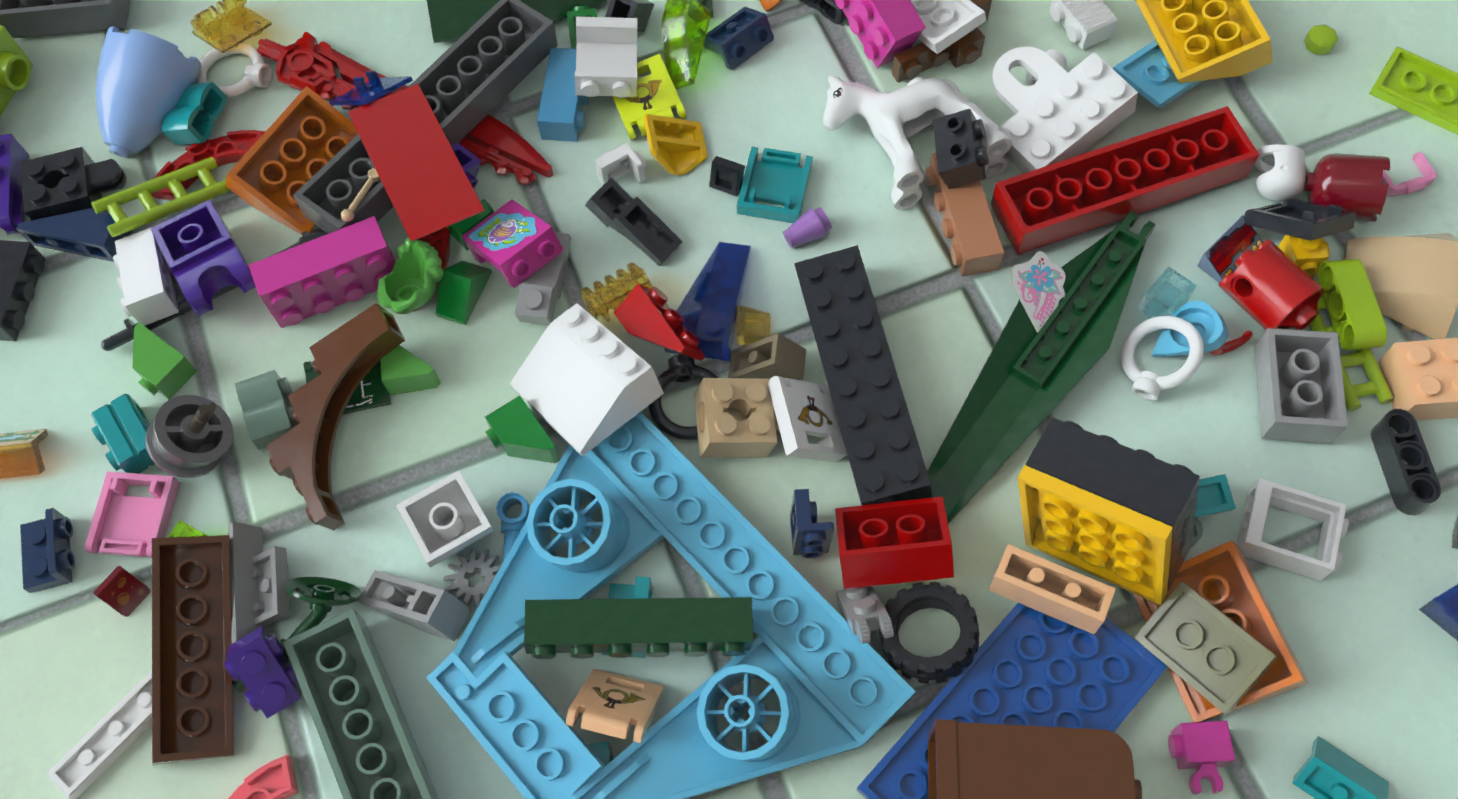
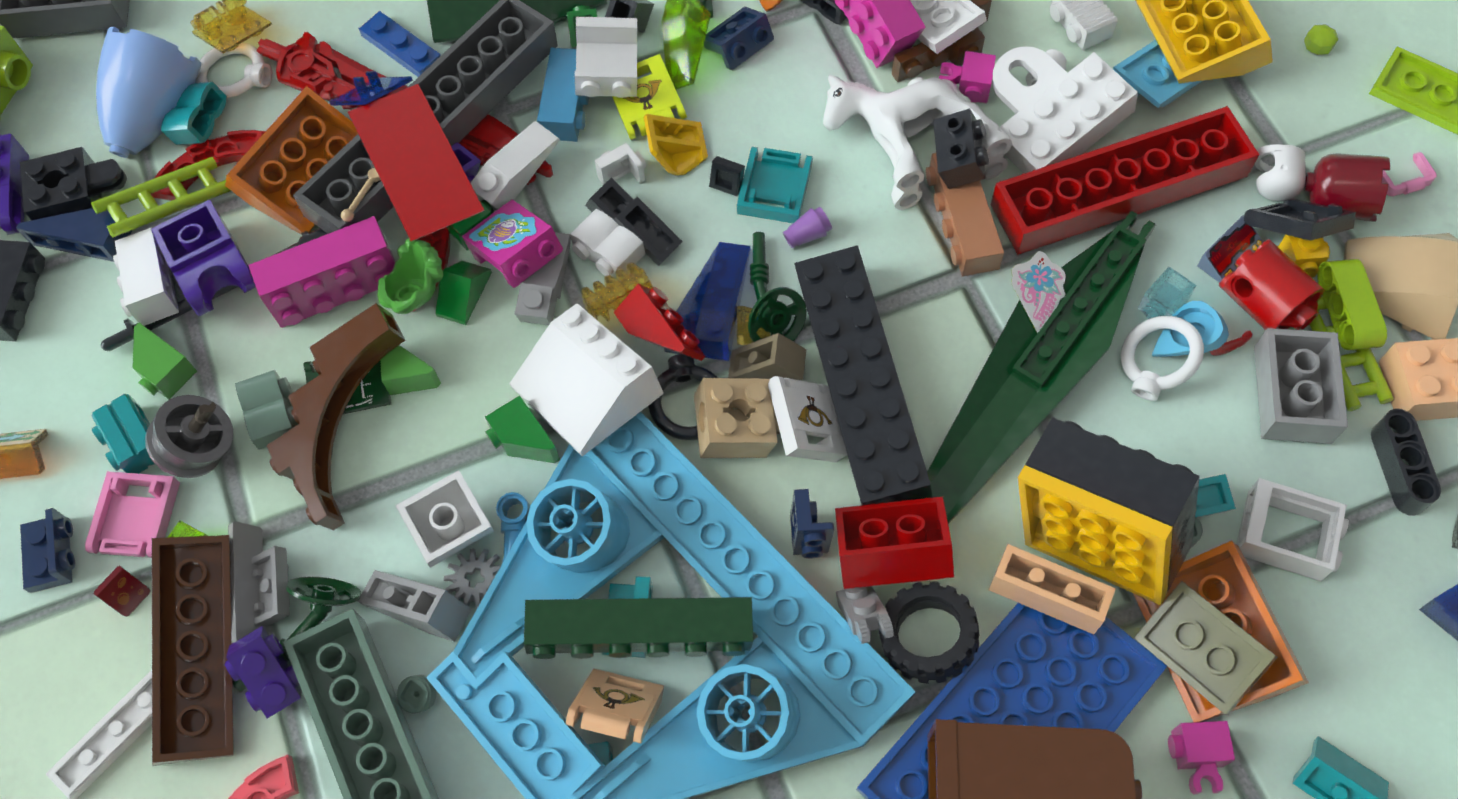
(398, 43): none -> blue plate
(416, 694): none -> sand green tile
(514, 165): none -> white slope
(606, 243): none -> white brick
(772, 314): none -> dark green dish
(973, 77): none -> dark pink brick

